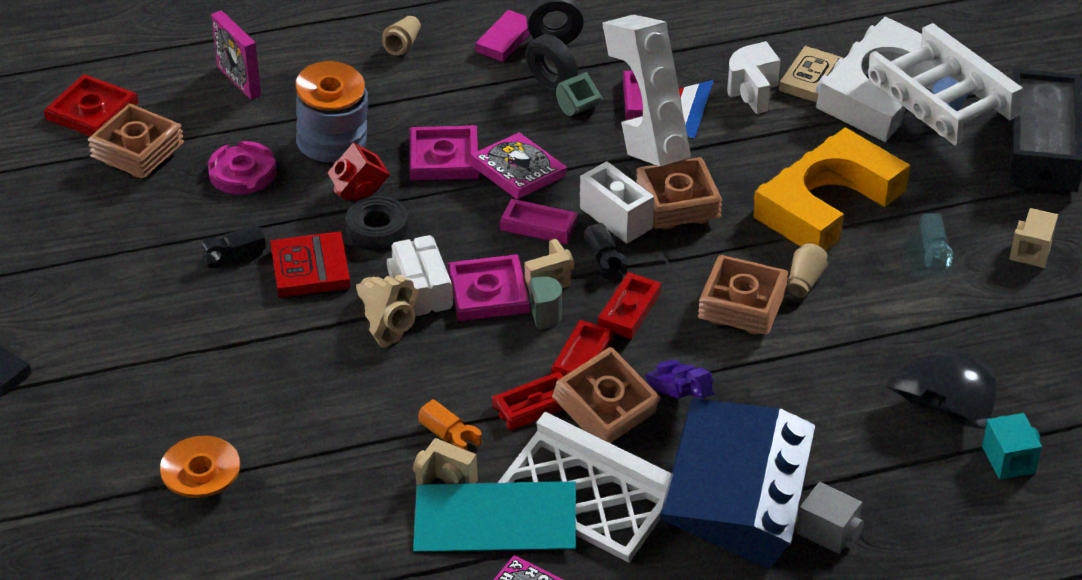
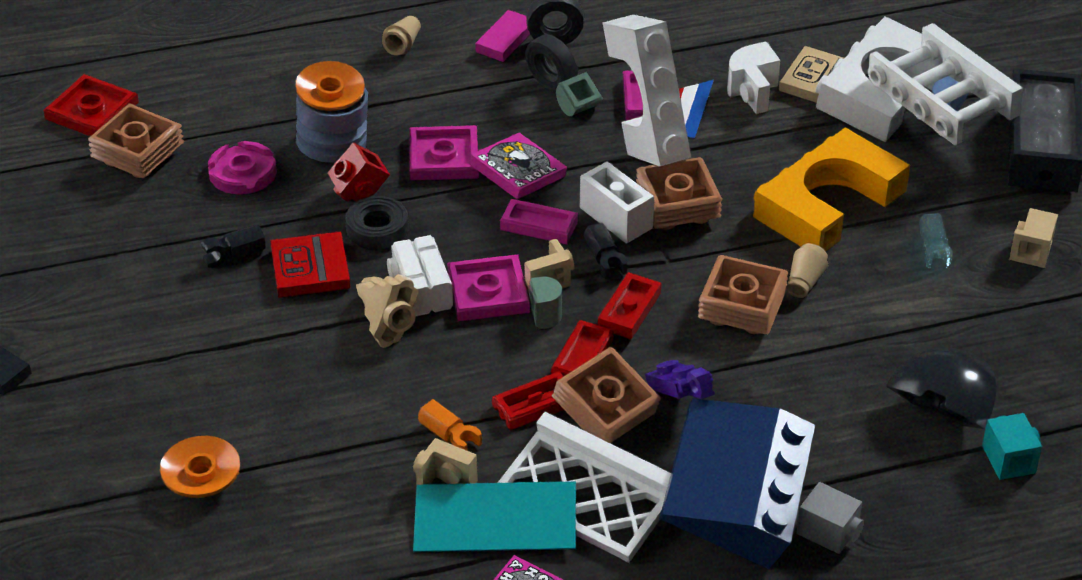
(236, 54): tile -> none

